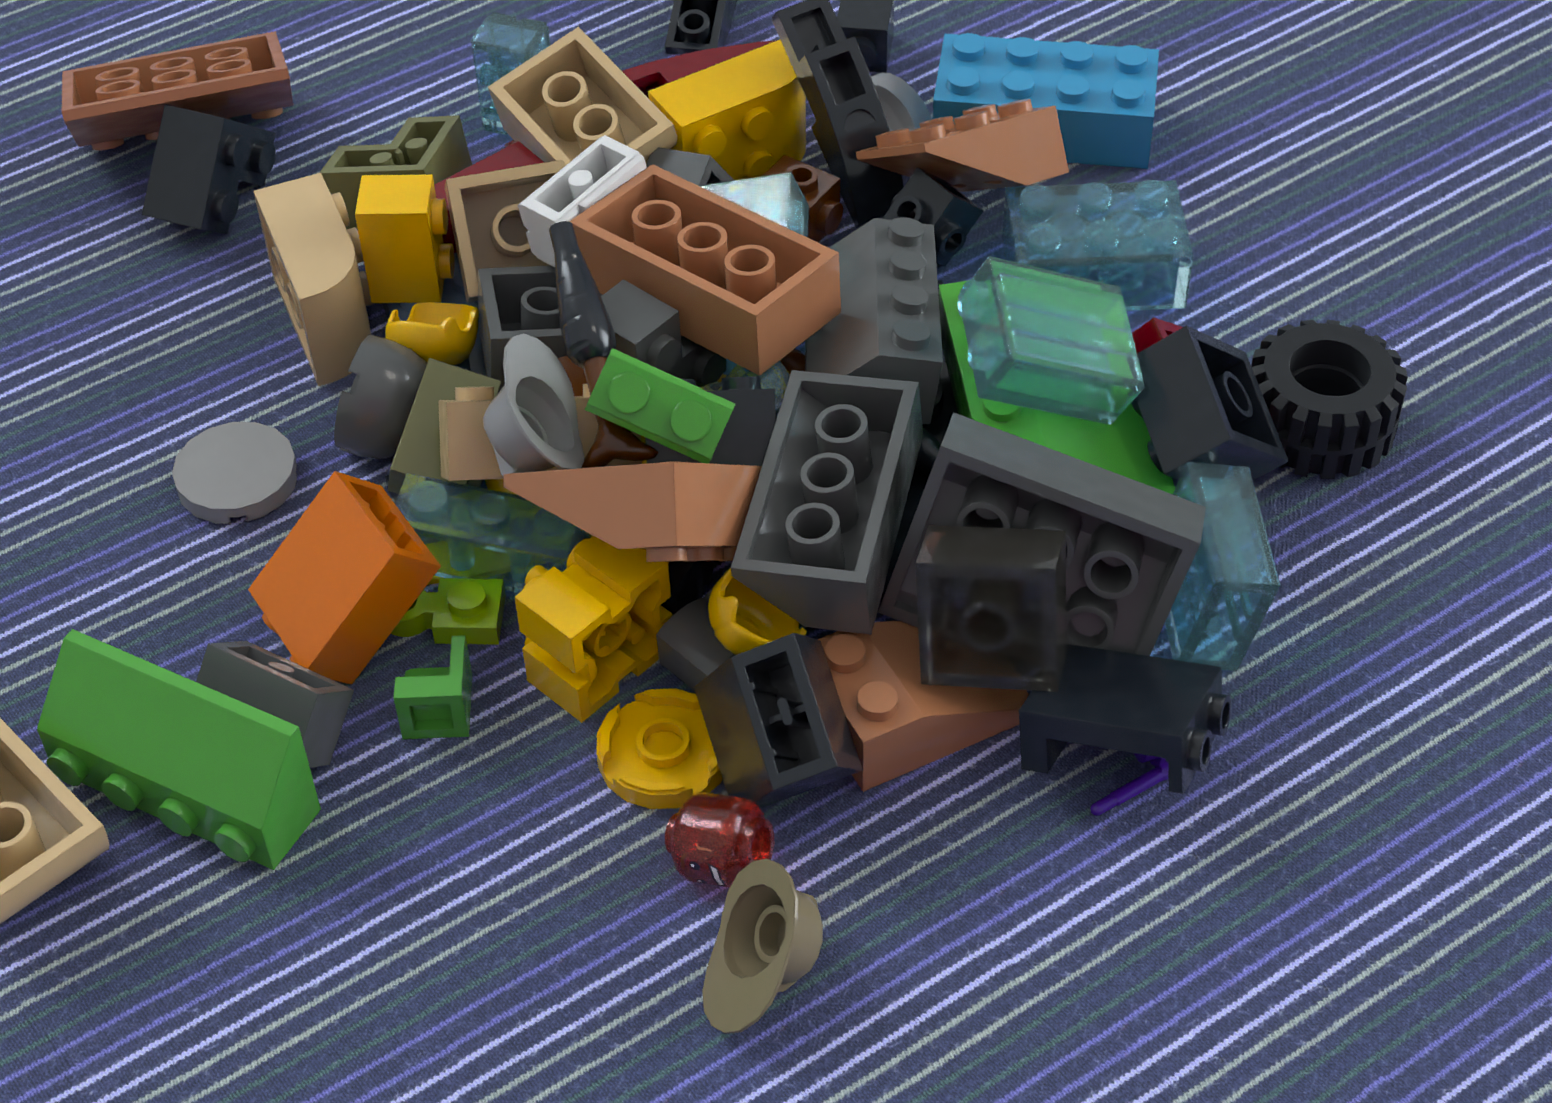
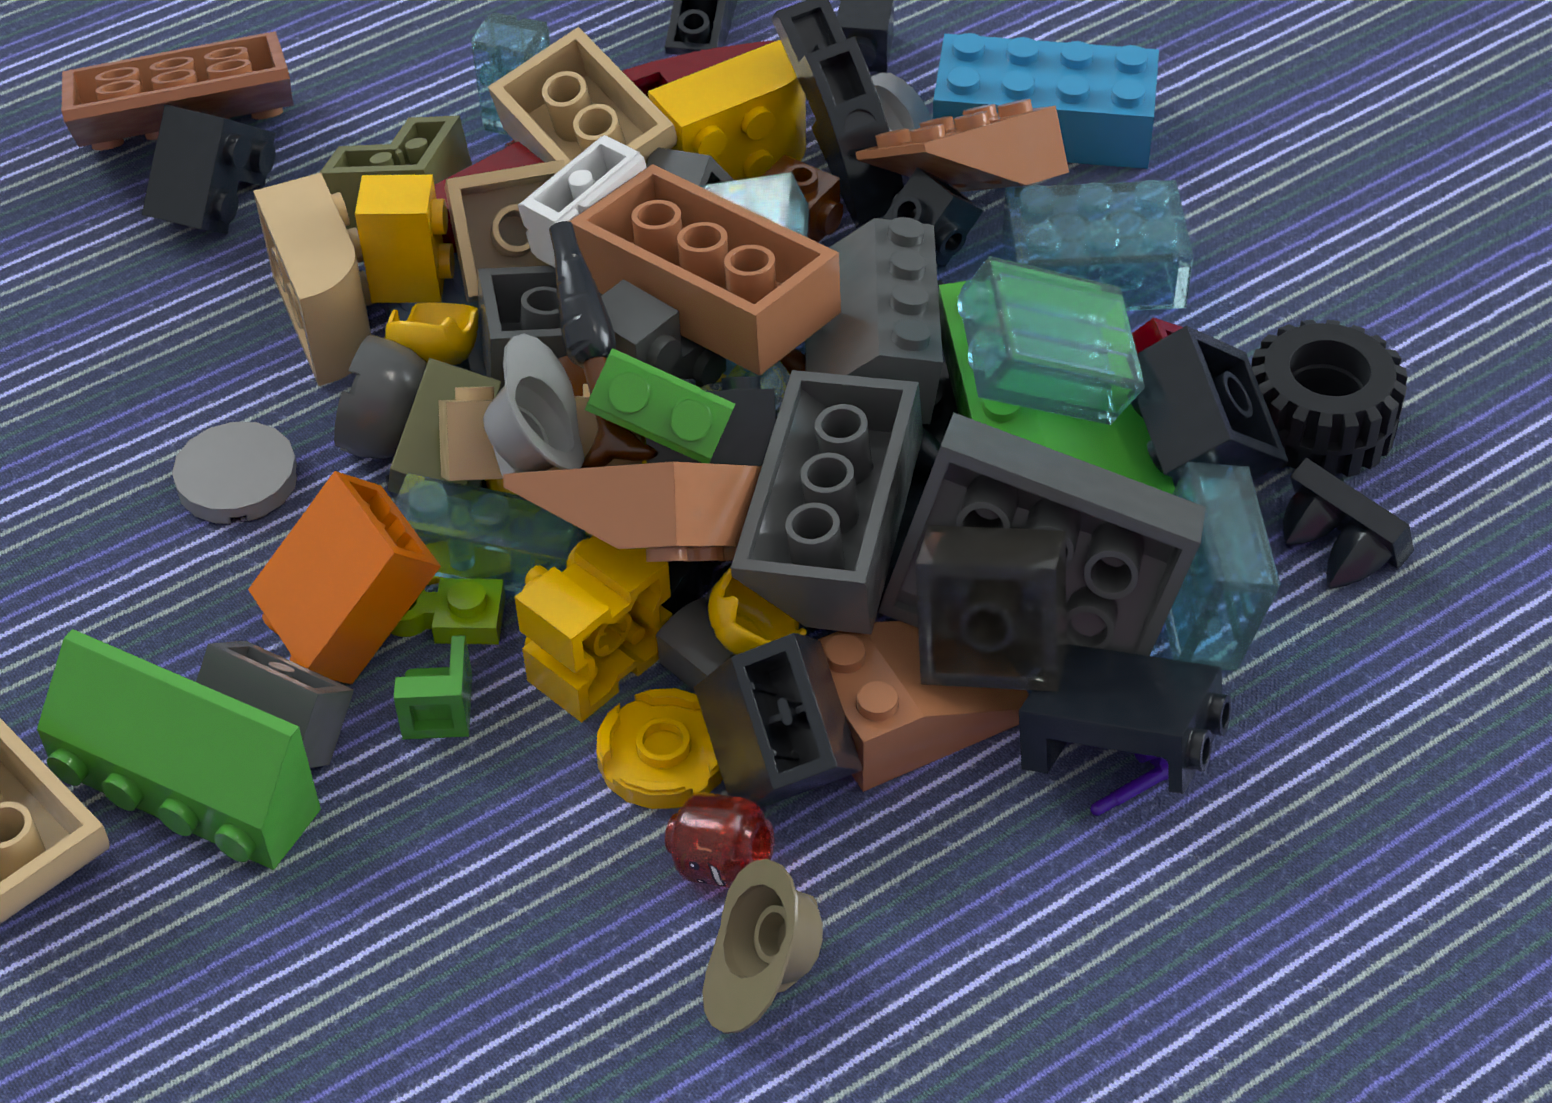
(1368, 531): none -> black tile

